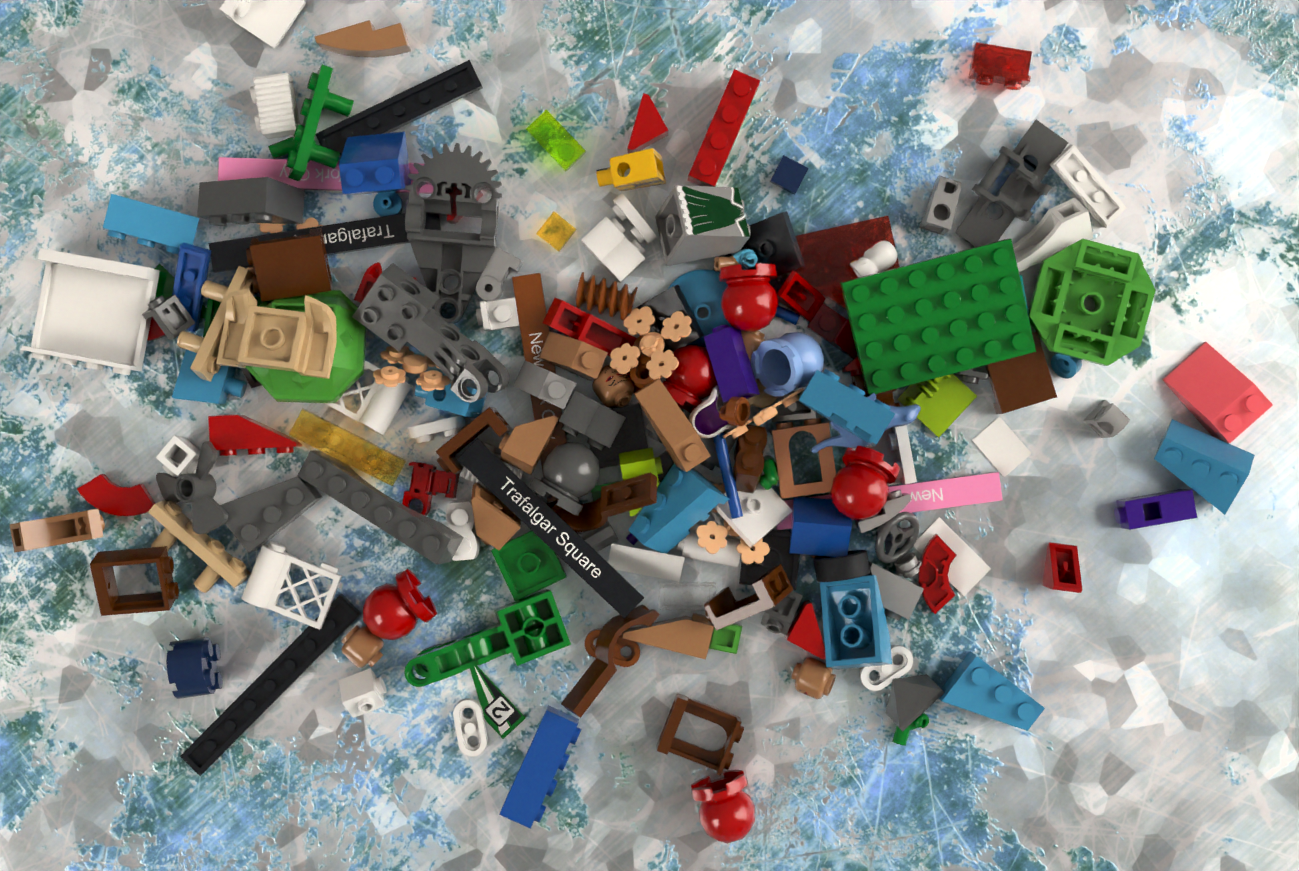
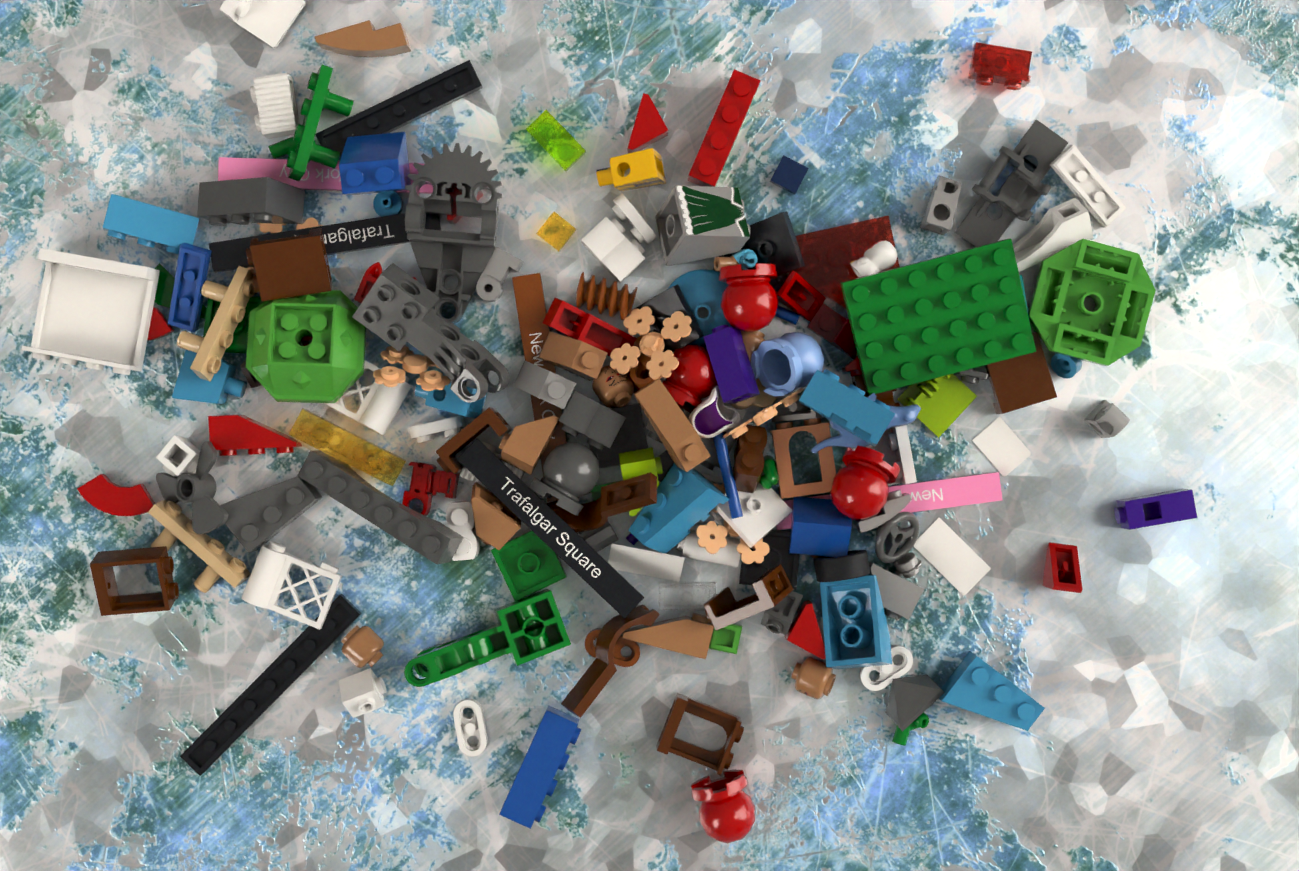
(57, 530): medium nougat arch -> none
(169, 315): dark grey bracket -> none
(194, 667): dark blue brick -> none
(278, 337): tan piece -> none
(395, 608): red tile -> none
(496, 707): sticker -> none
(498, 314): white bracket -> none
(735, 411): dark orange tile -> none
(934, 573): red tile -> none
(1204, 463): dark azure wedge -> none
(1217, 393): coral slope -> none

